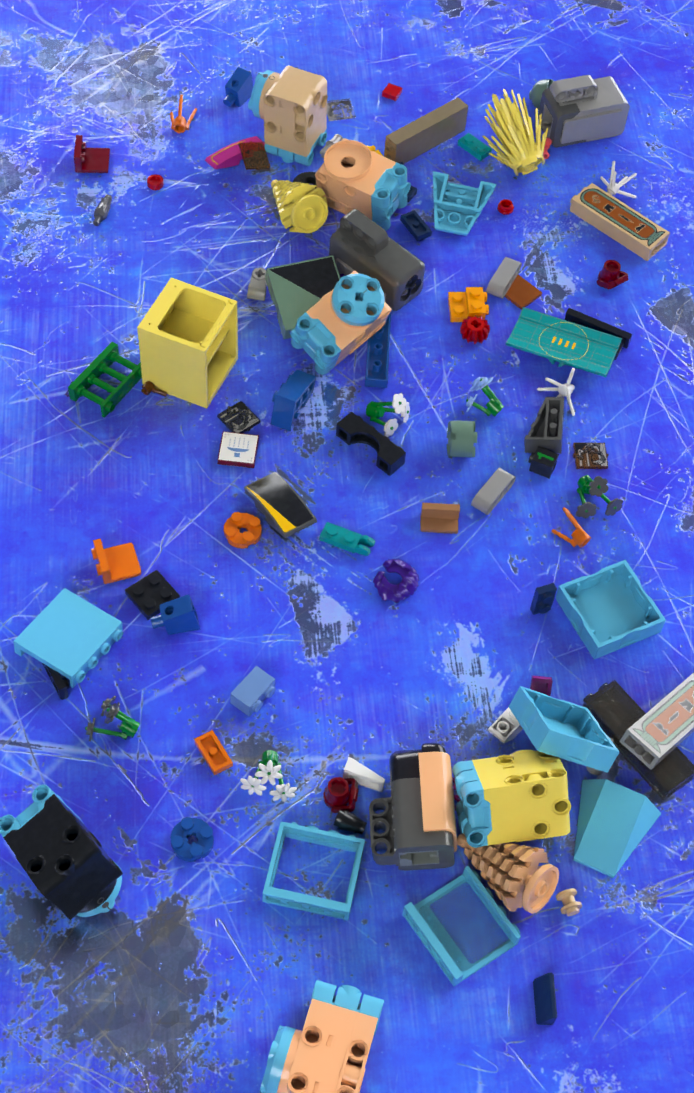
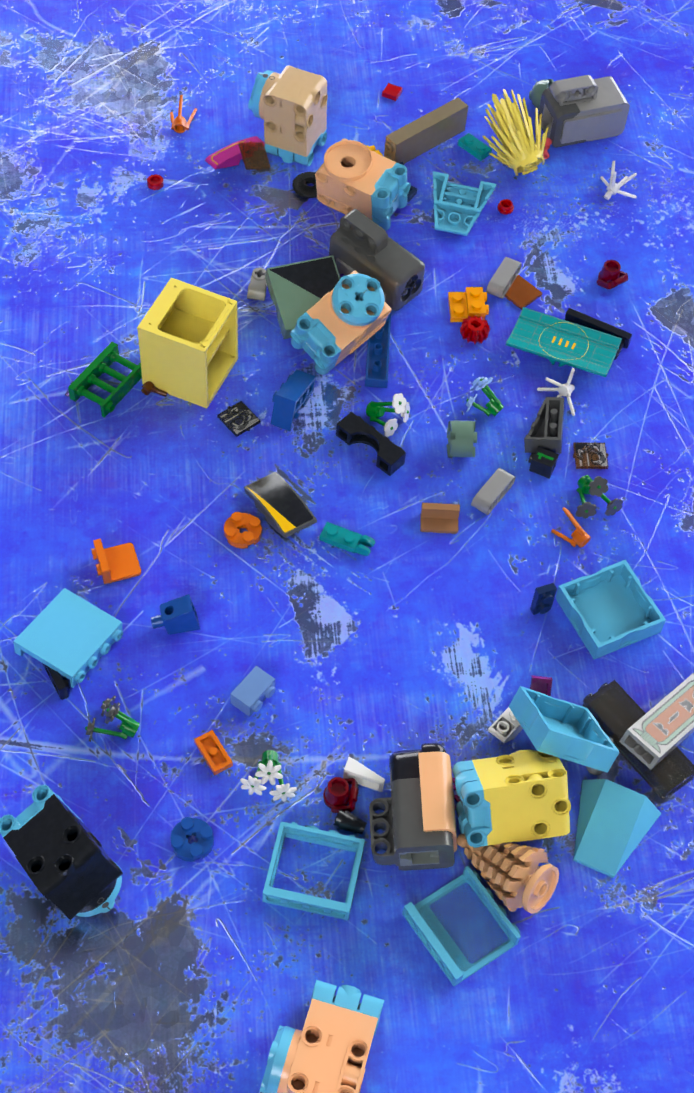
(90, 159): dark red bracket -> none
(102, 210): dark grey piece -> none
(151, 593): black plate -> none
(238, 88): blue torso -> none
(238, 449): white tile -> none
(300, 205): light yellow plant -> none
(335, 139): light grey axle -> none
(340, 110): clear piece -> none
(402, 590): dark purple piece -> none
(415, 225): dark blue plate -> none
(545, 999): dark blue slope -> none
(570, 905): tan wheel -> none
(619, 221): brick -> none

